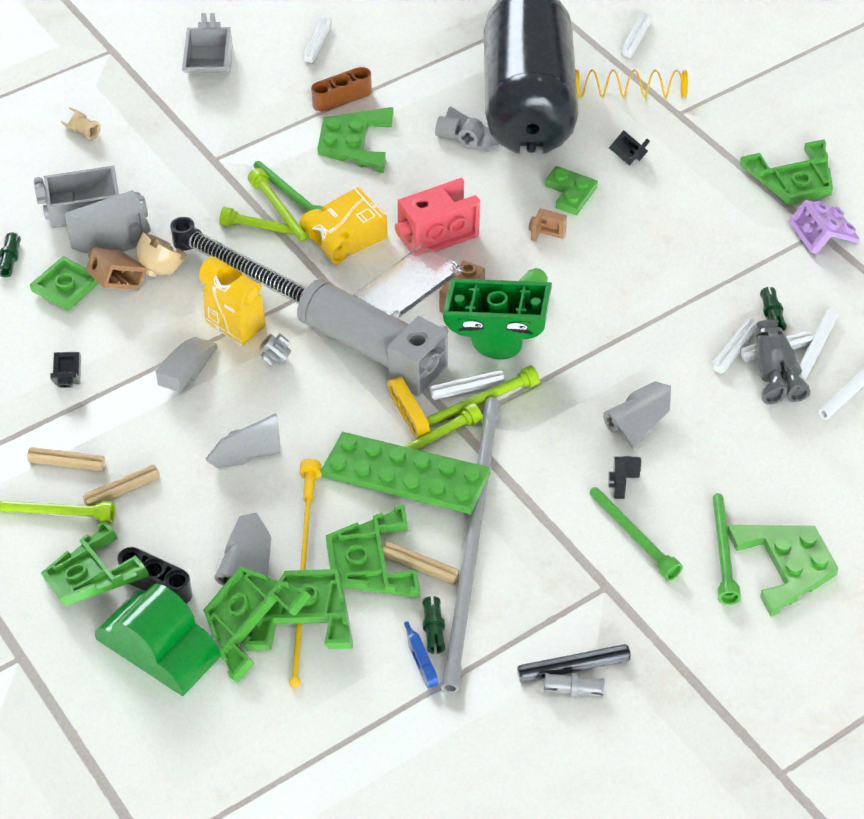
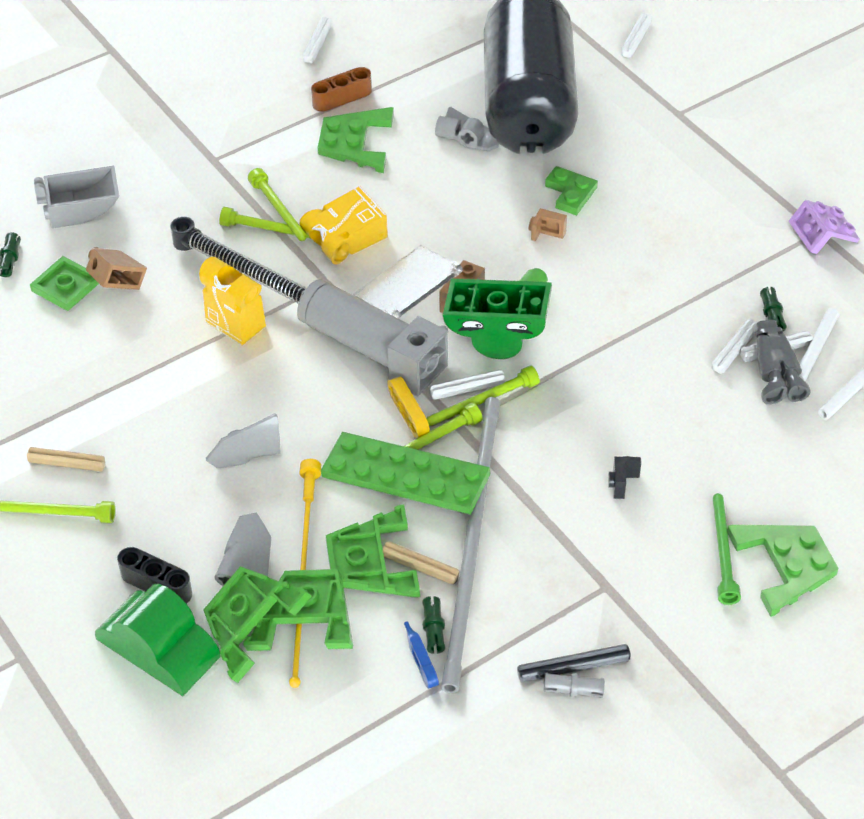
(66, 369): black bracket -> none
(81, 124): tan piece -> none
(85, 575): bright green wing -> none
(109, 224): light grey piece -> none
(121, 486): tan axle -> none
(158, 255): tan cylinder -> none
(184, 363): light grey slope -> none
(208, 47): light grey piece -> none
(275, 349): light grey gear -> none
(287, 189): bright green piece -> none
(438, 217): coral torso -> none
(628, 148): black bracket -> none
(640, 412): light grey panel -> none
(668, 566): bright green piece -> none
(684, 83): yellow piece -> none
(797, 180): bright green wing -> none

